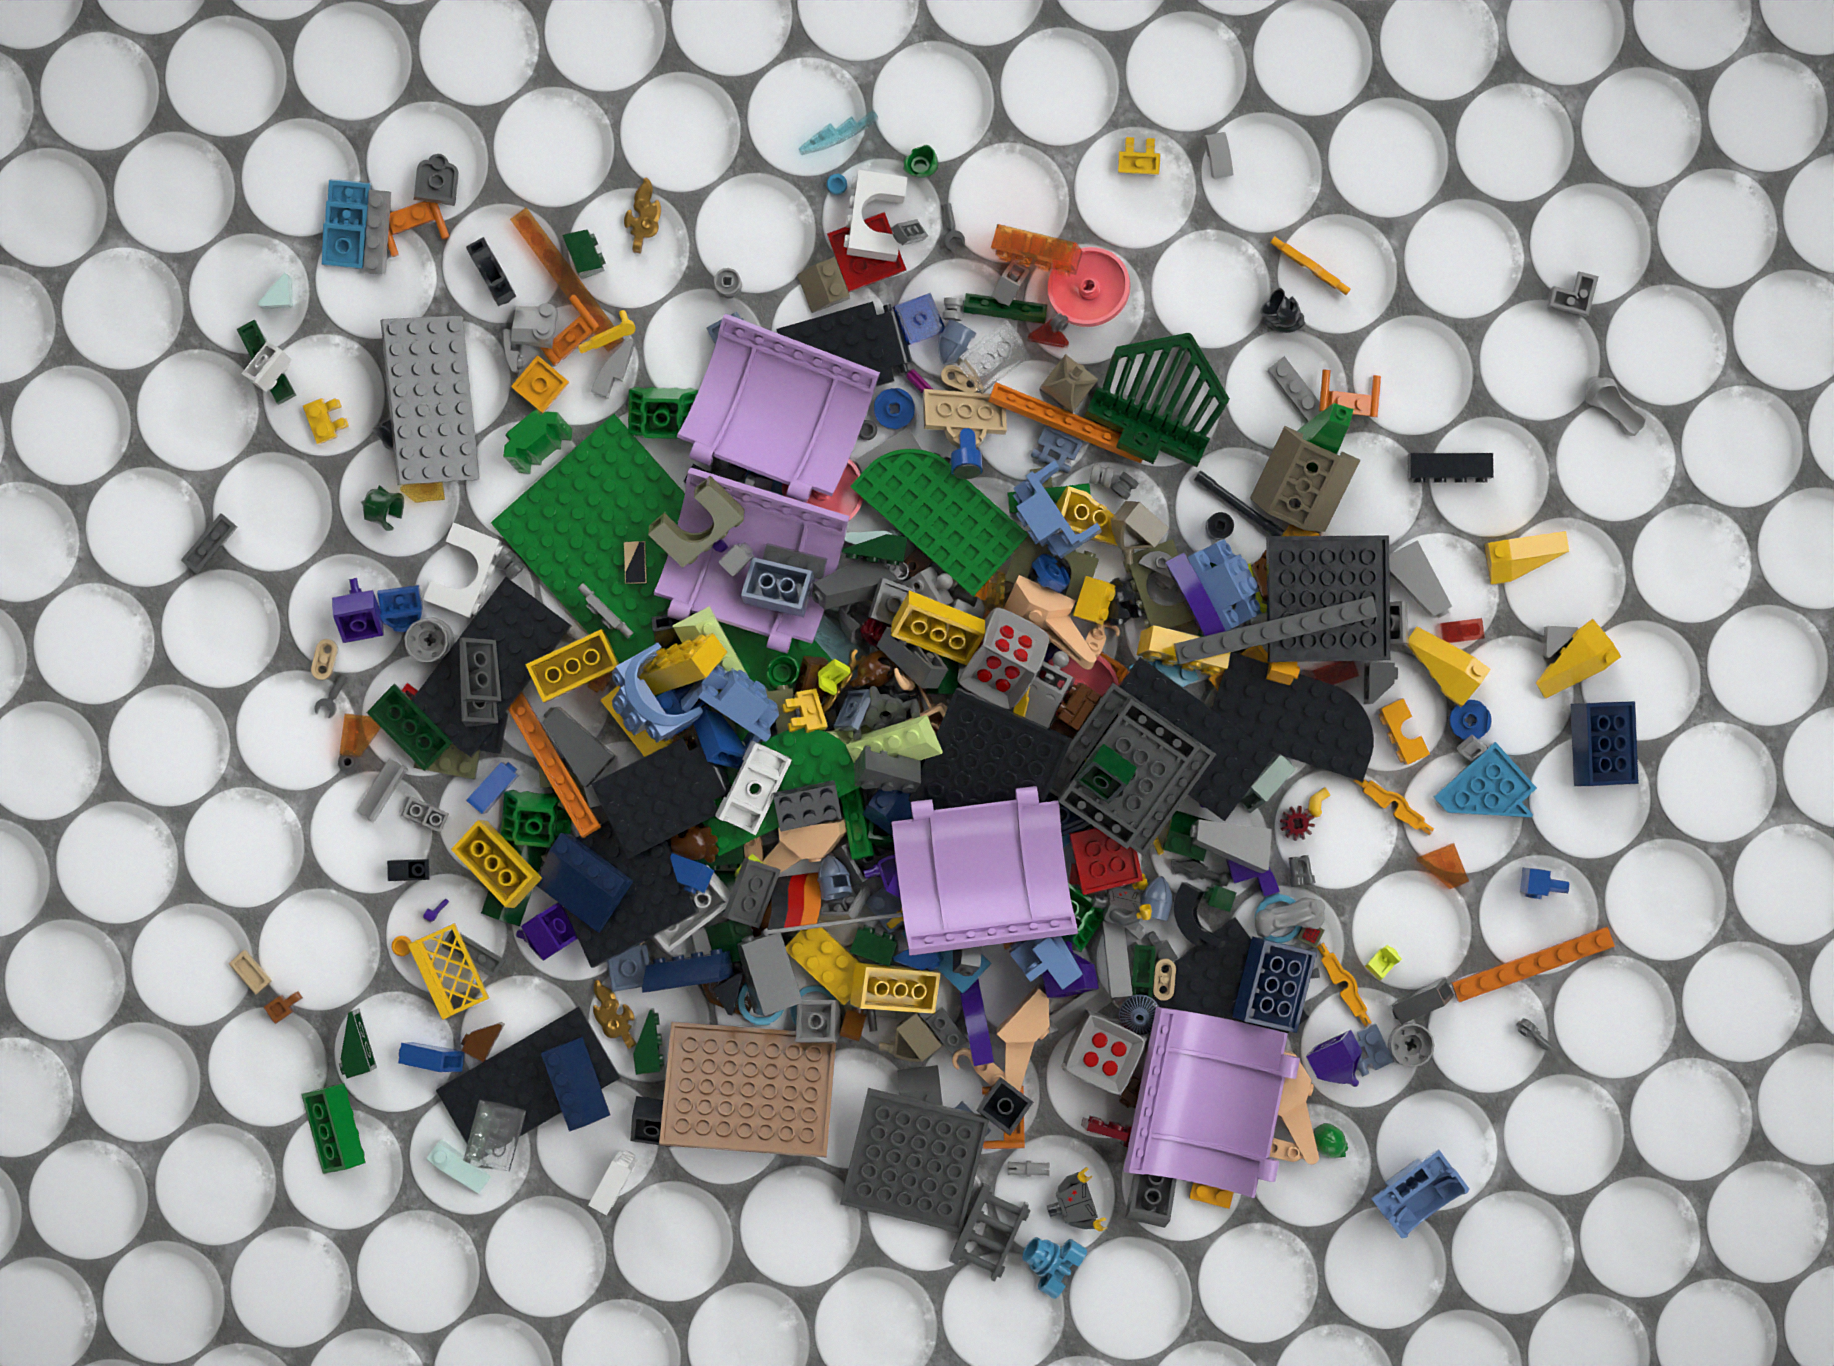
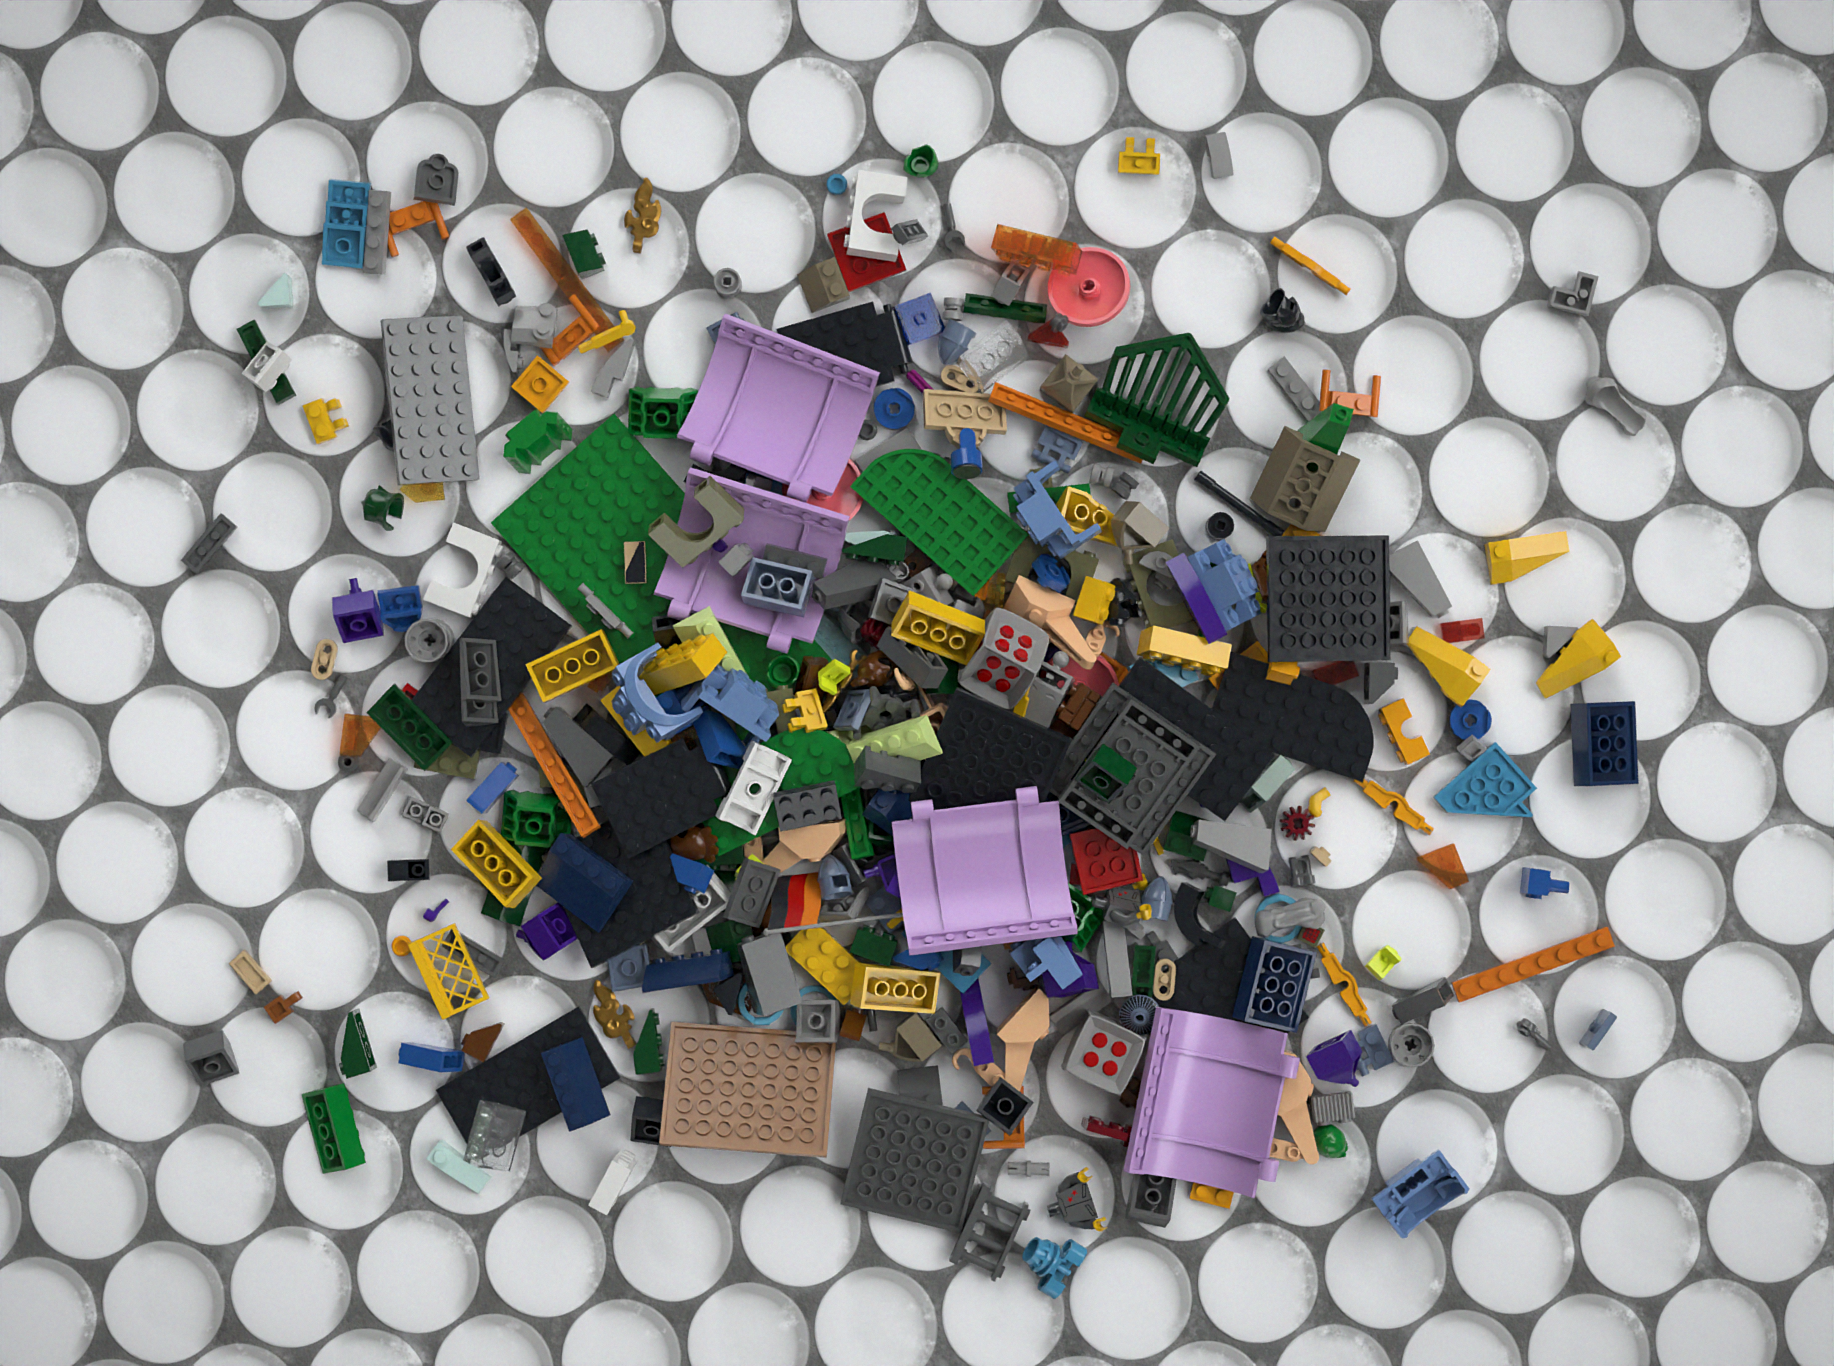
(210, 1058): none -> dark grey slope
(607, 735): none -> black arch
(830, 136): clear light blue slope -> none
(1022, 982): none -> reddish brown bracket
(1275, 630): dark grey plate -> none
(1321, 855): none -> tan plate
(1332, 1107): none -> light grey brick
(1450, 466): black brick -> none
(1598, 1029): none -> sand blue plate

